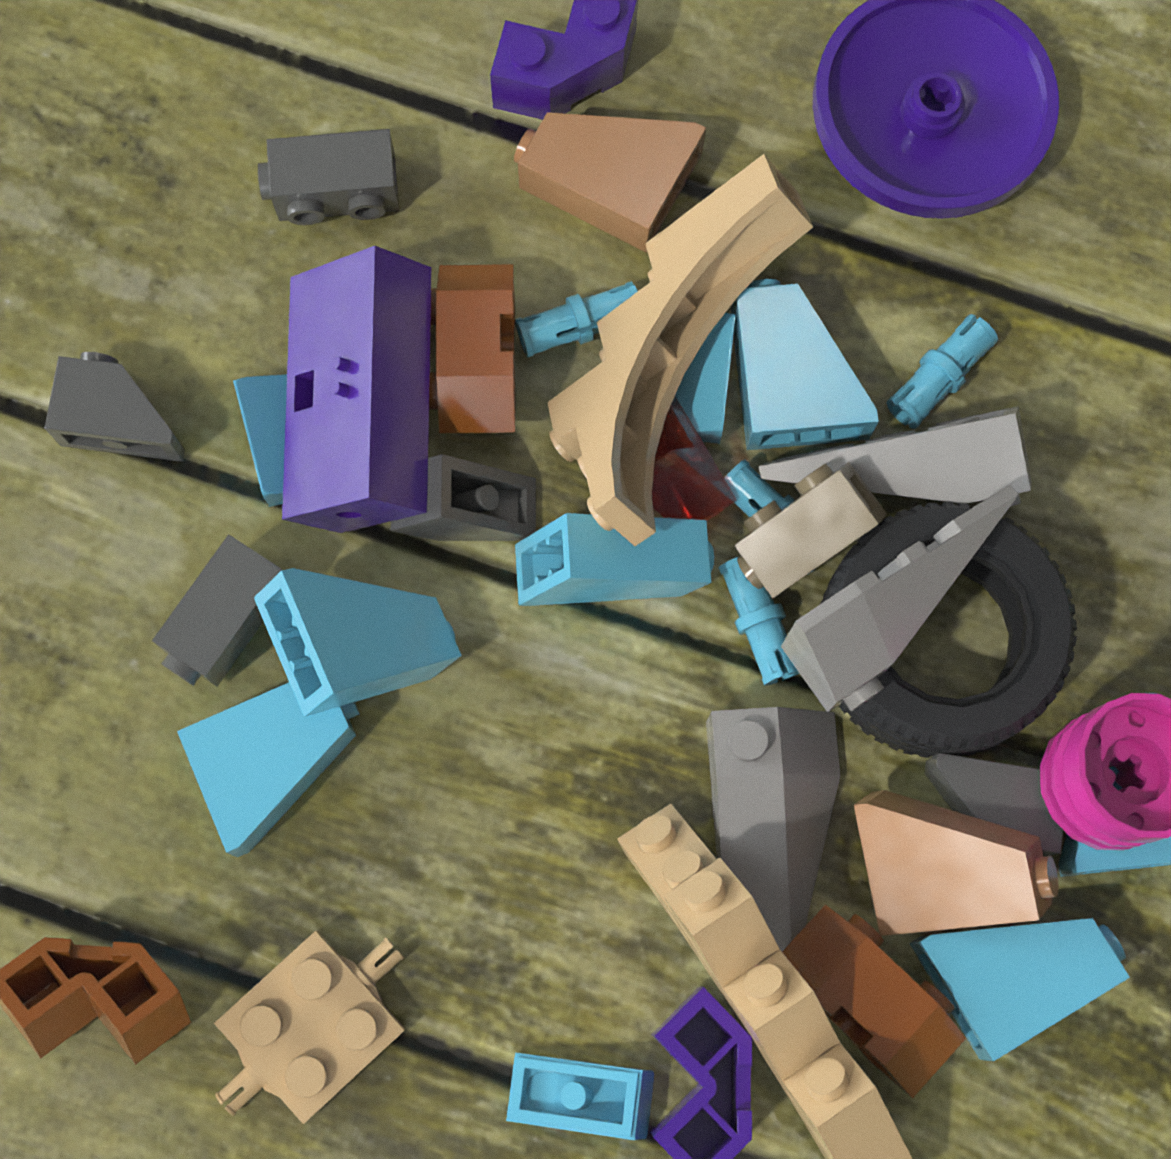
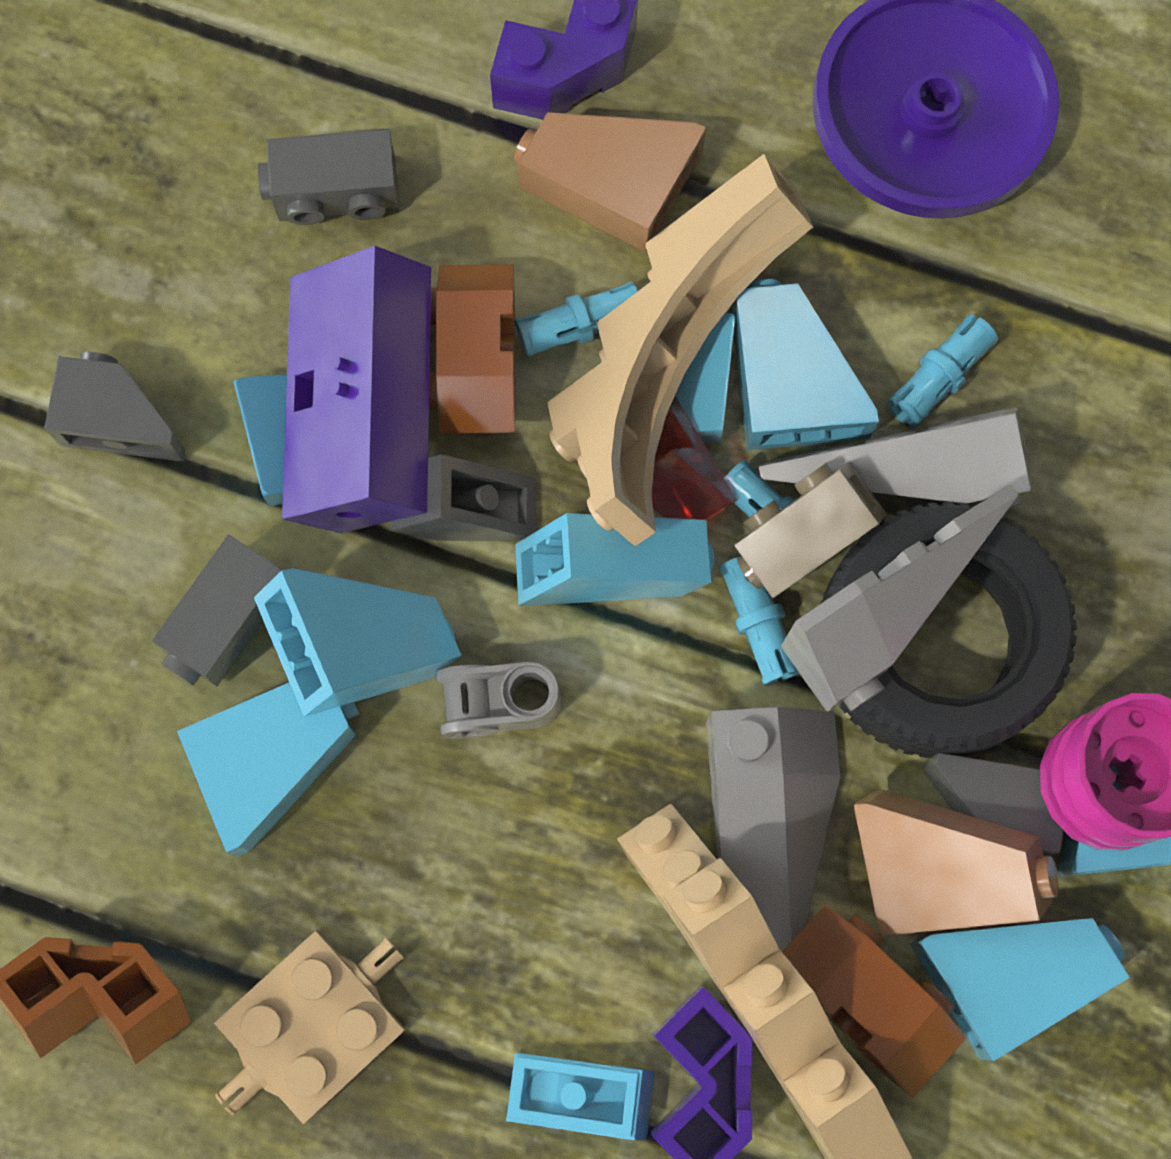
(492, 699): none -> light grey piece

